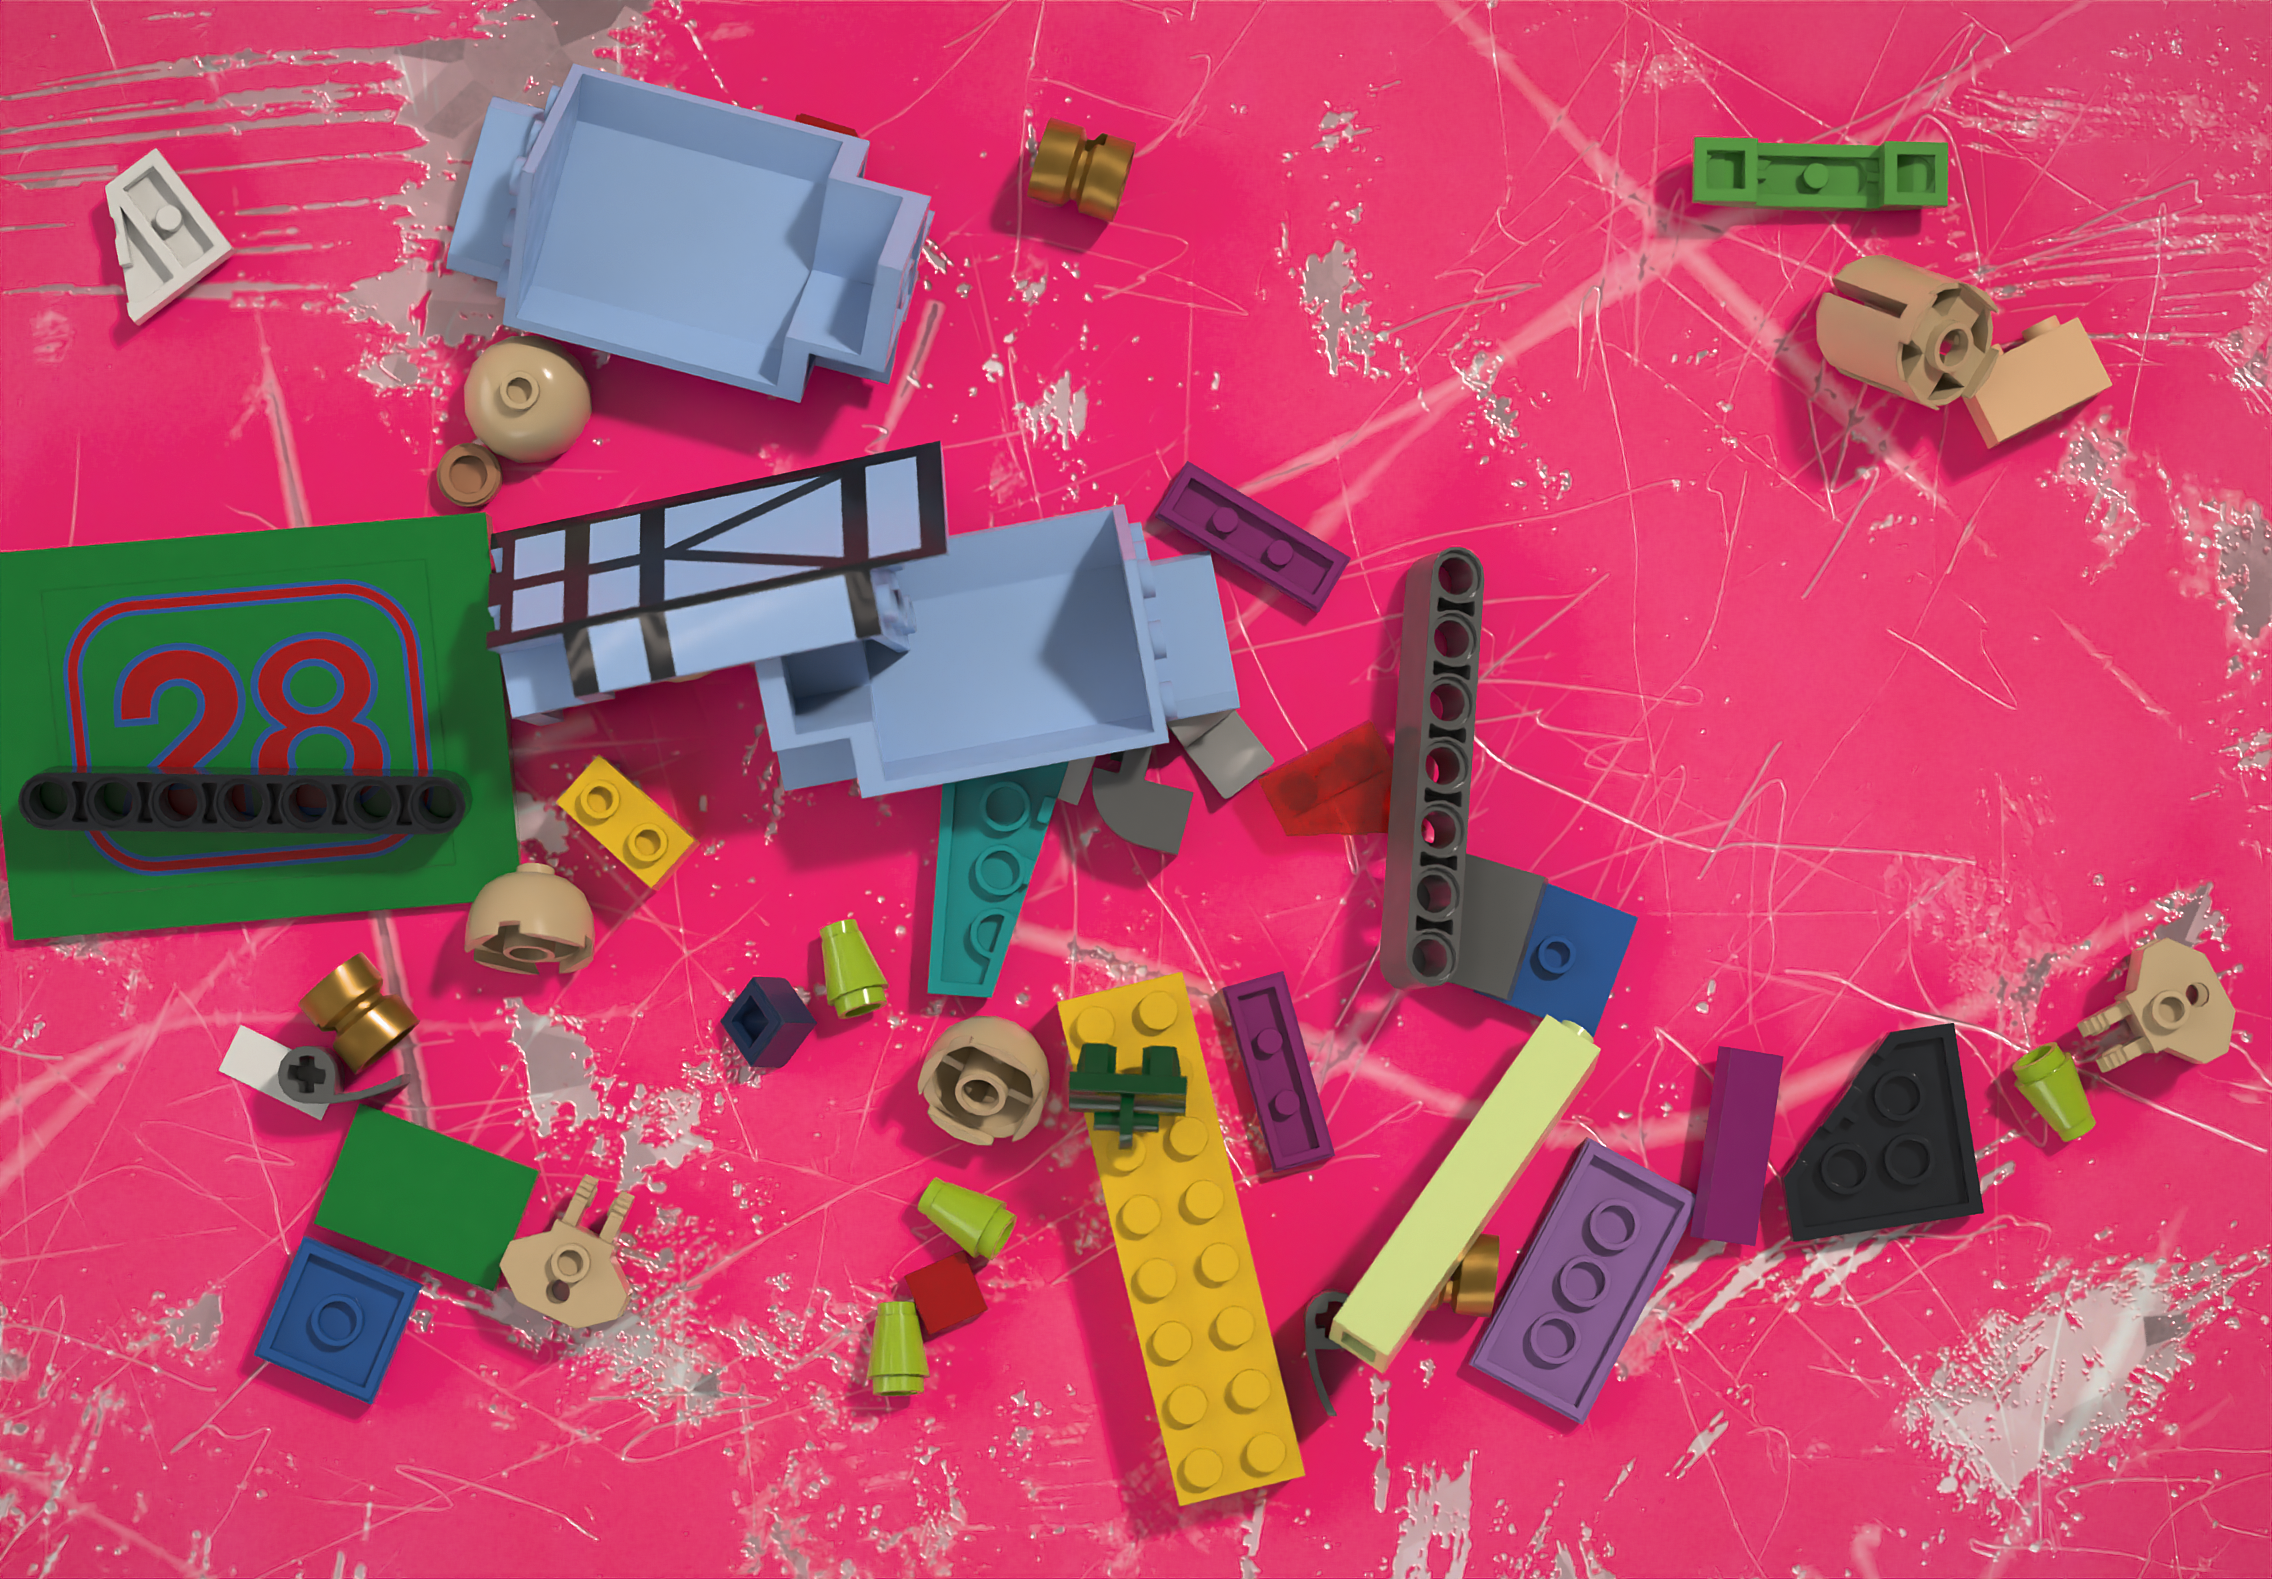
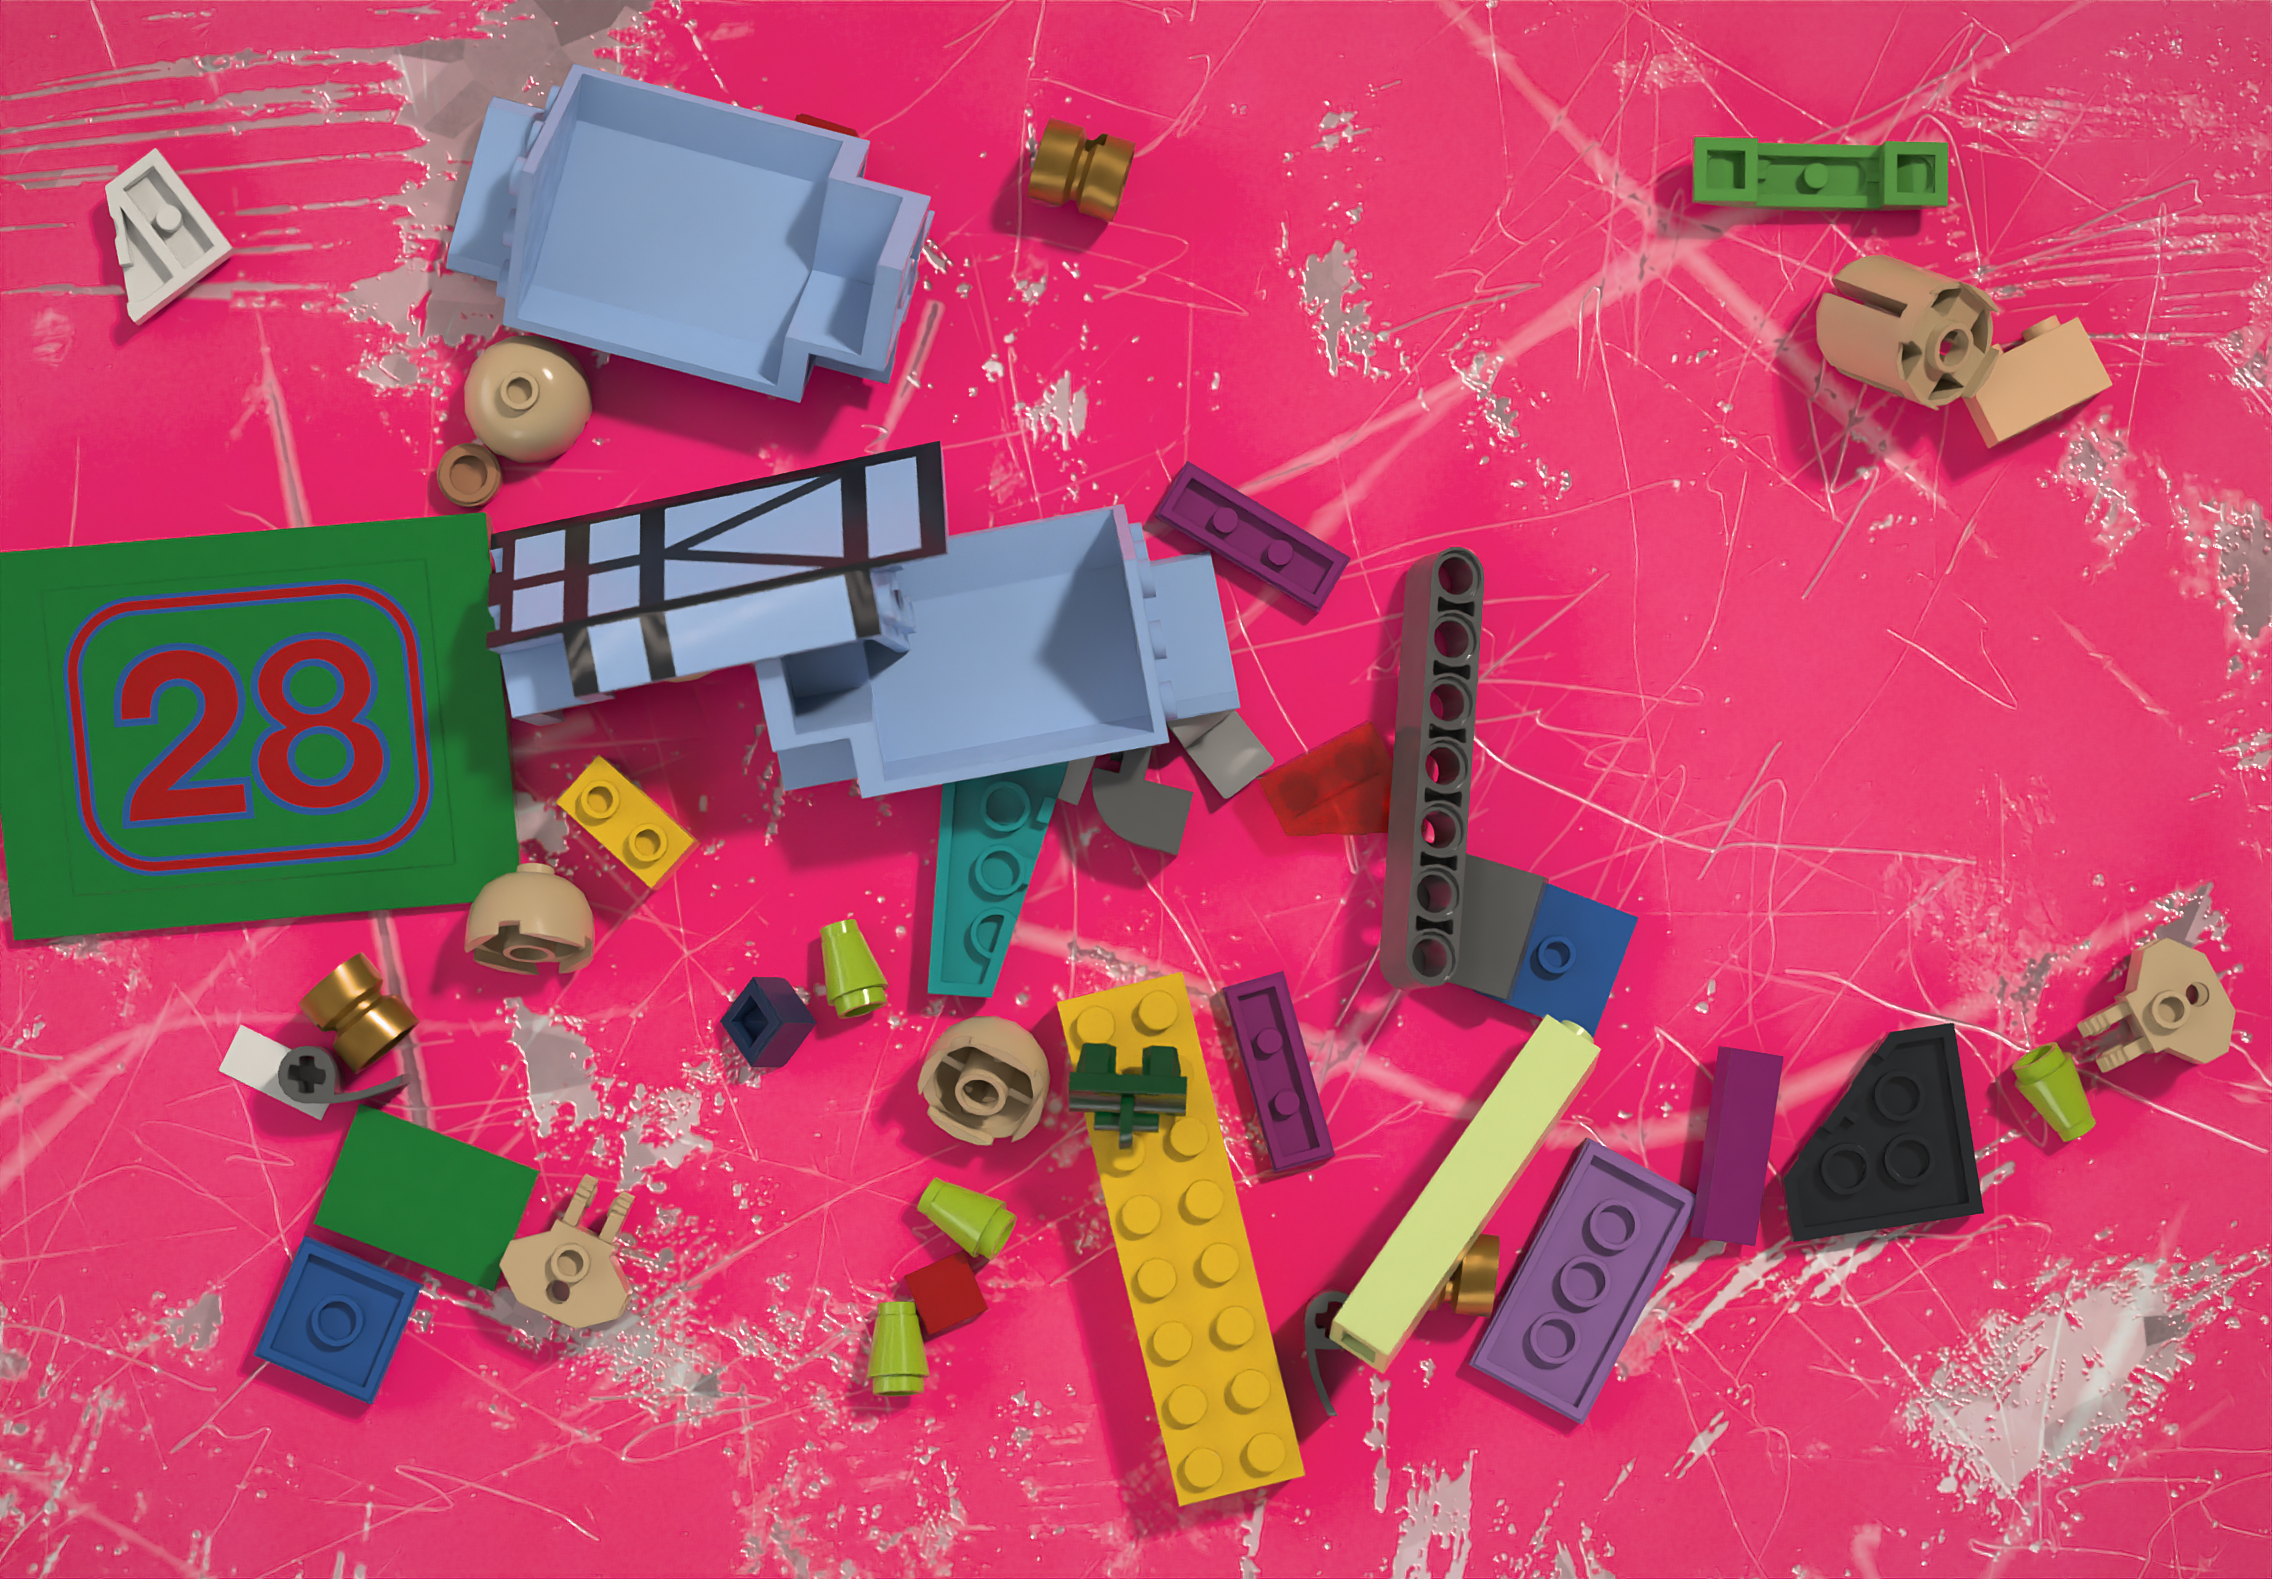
(215, 806): black beam -> none

